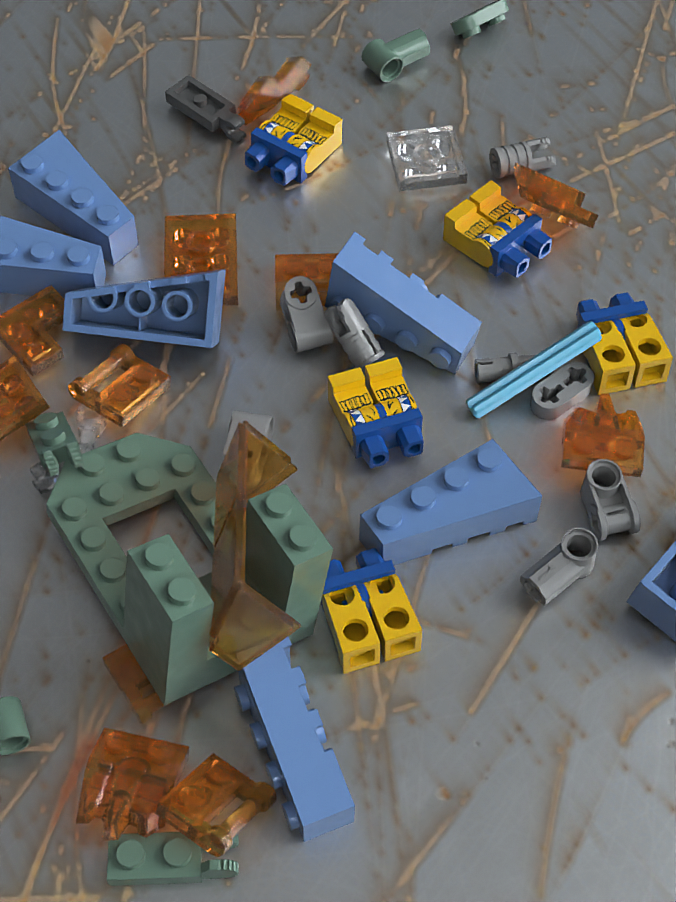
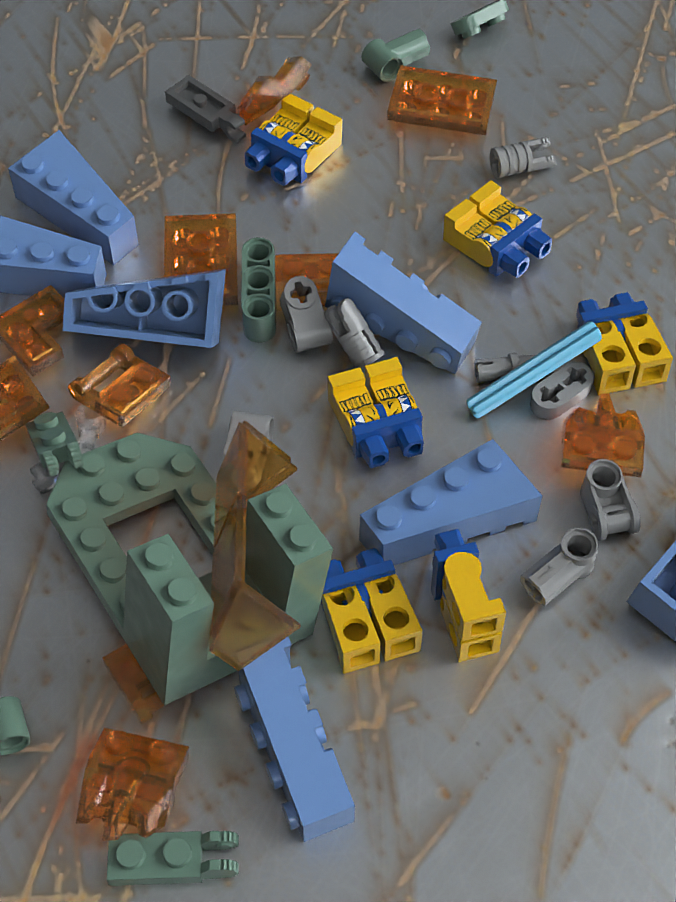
(205, 795): clear orange plate -> none
(258, 290): none -> sand green beam
(426, 158): clear plate -> none
(442, 100): none -> clear orange plate
(469, 616): none -> yellow hips
(553, 196): clear orange plate -> none

